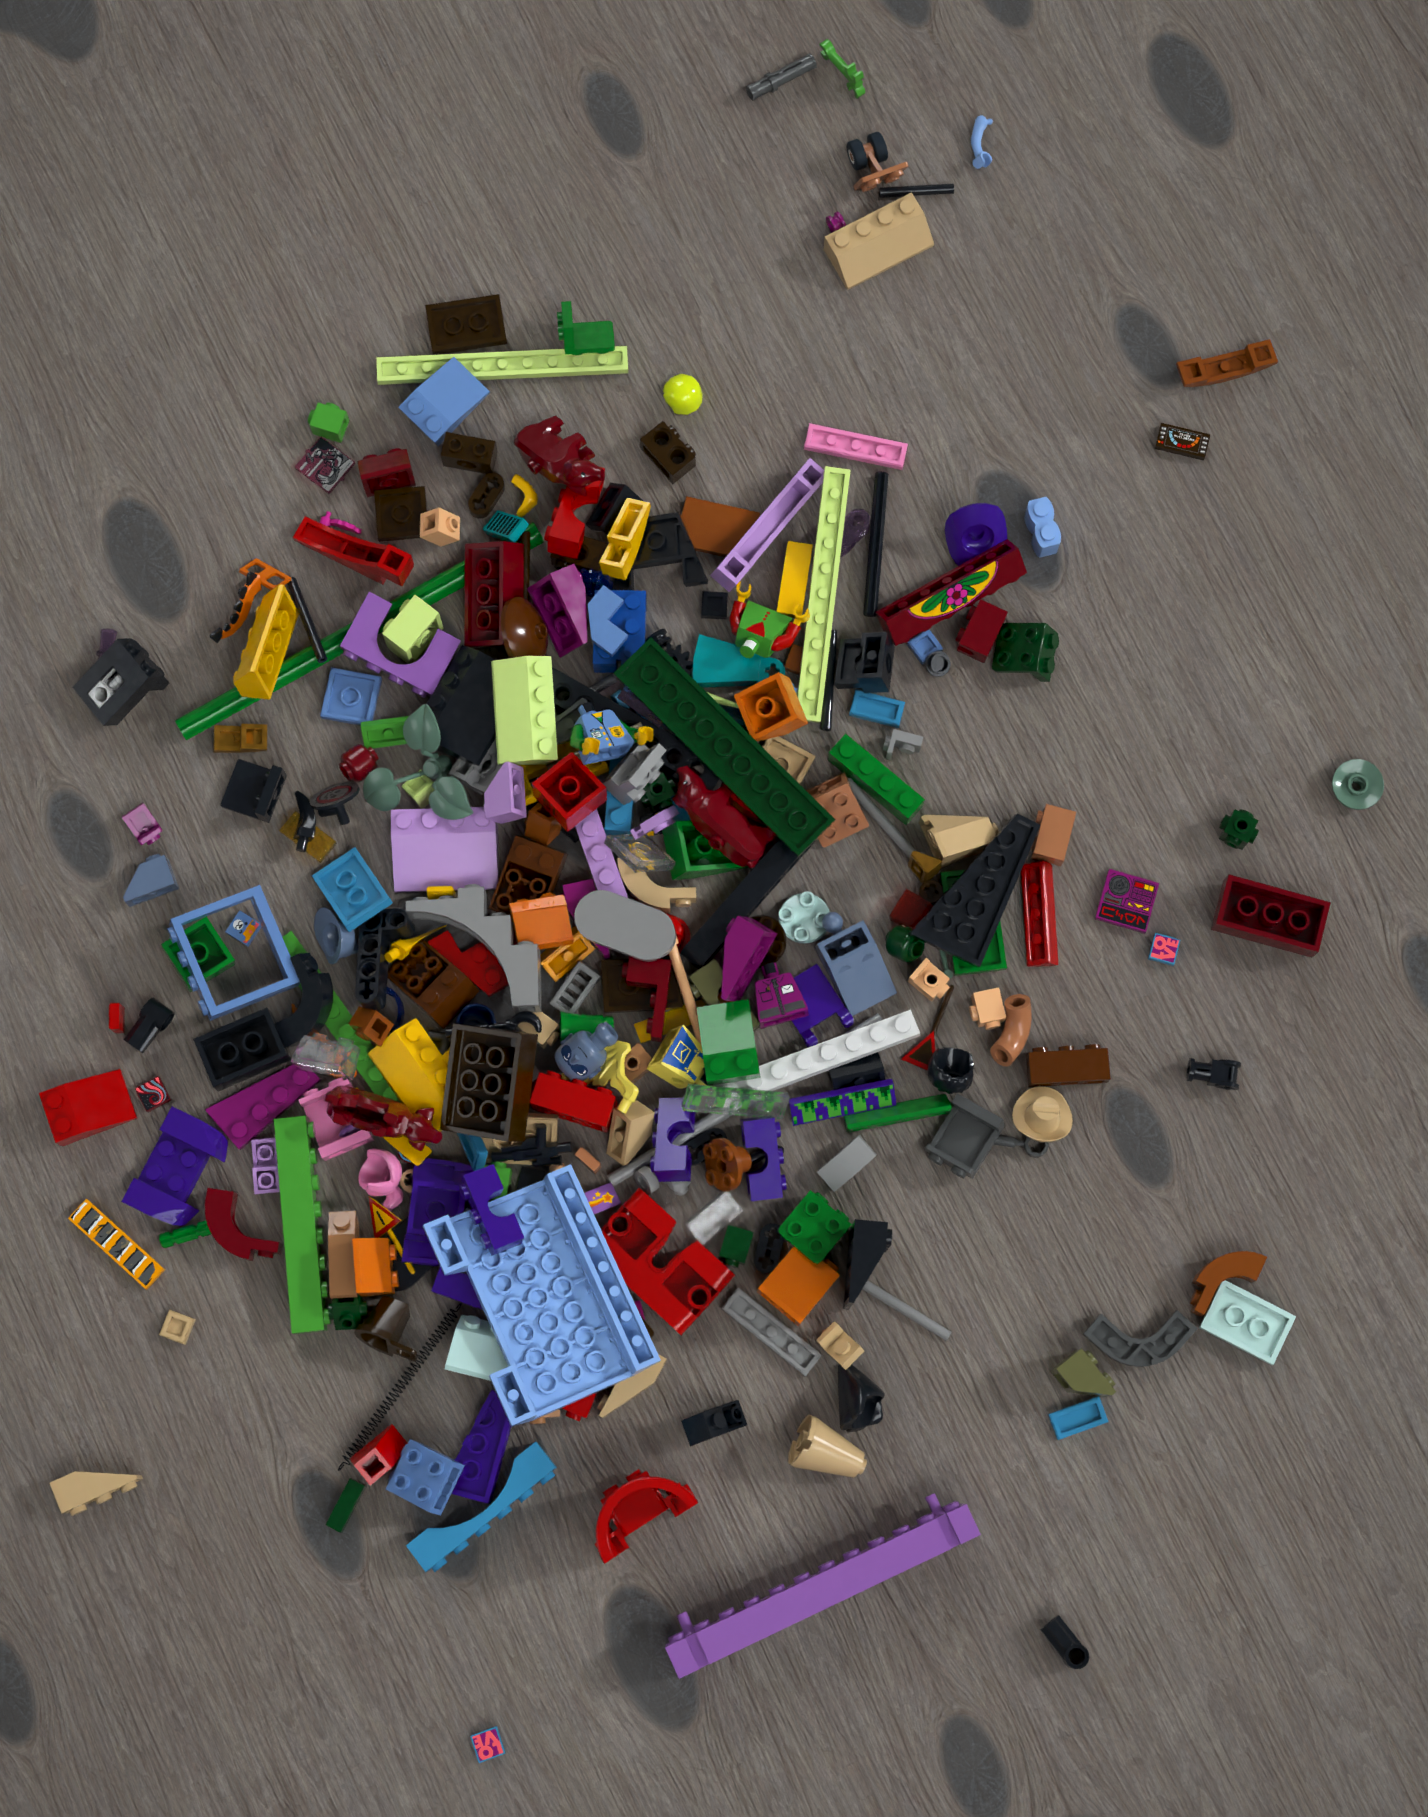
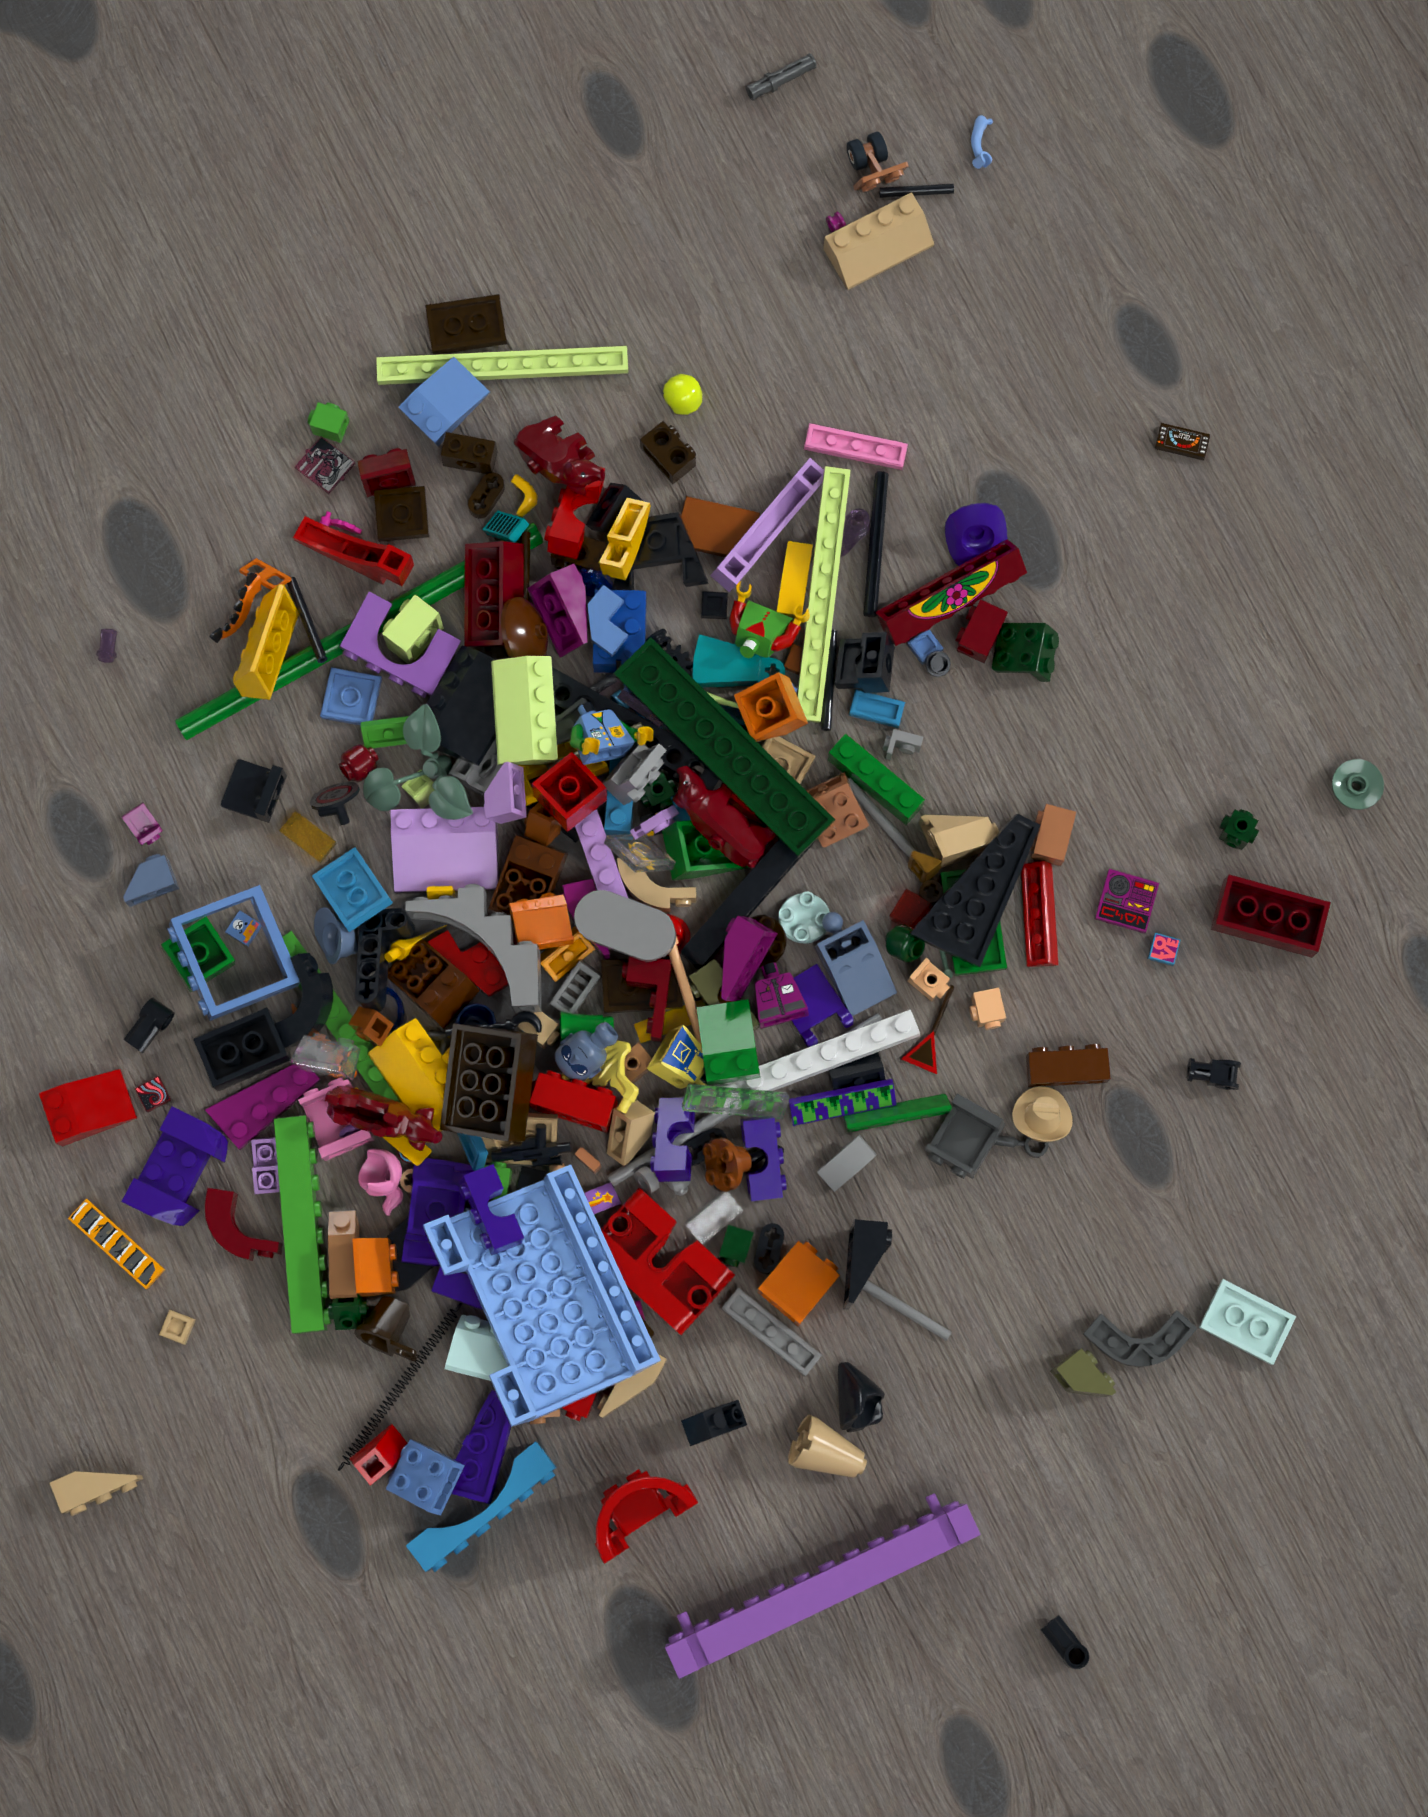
(117, 1018): red tile -> none
(125, 675): black brick -> none
(184, 1234): green axle -> none
(240, 738): pearl gold slope -> none
(307, 822): black bar -> none
(346, 1505): dark green piece -> none
(383, 1222): piece -> none
(440, 527): light nougat brick -> none
(488, 1744): tile -> none
(584, 336): green bracket -> none
(814, 1227): green bracket -> none
(839, 1345): tan bracket -> none
(849, 71): bright green bar -> none
(951, 1070): black hair -> none
(1015, 1030): nougat cylinder -> none
(1044, 530): light blue brick -> none
(1078, 1418): dark azure tile -> none
(1228, 366): dark orange slope -> none
(1232, 1265): dark orange arch -> none

